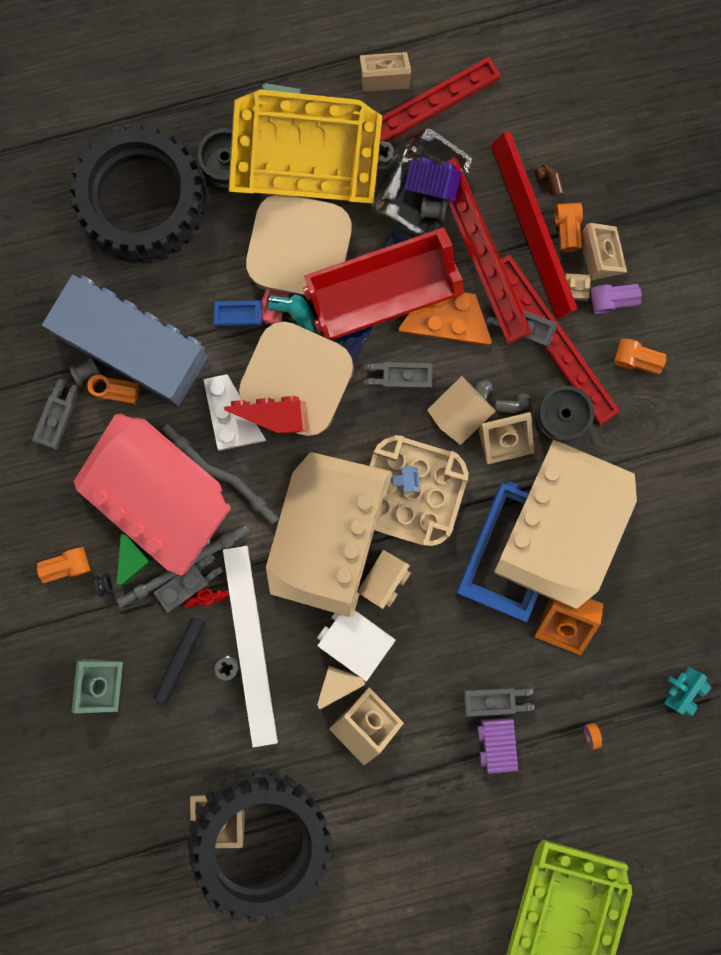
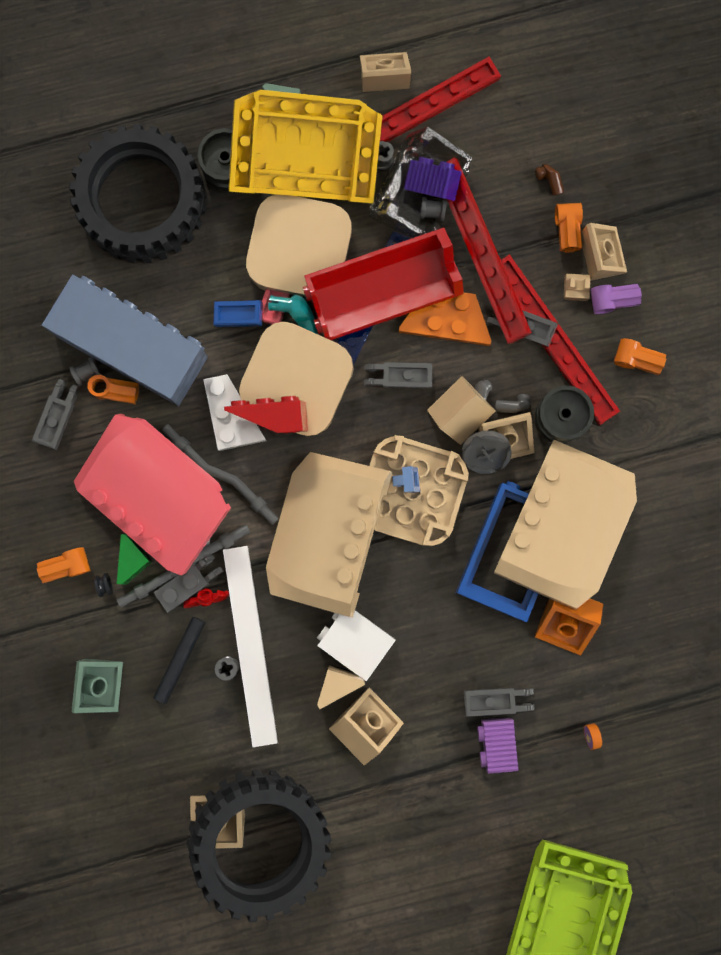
(384, 579): tan slope -> none
(486, 452): none -> dark grey tile
(533, 225): red tile -> none
(685, 689): teal hips -> none

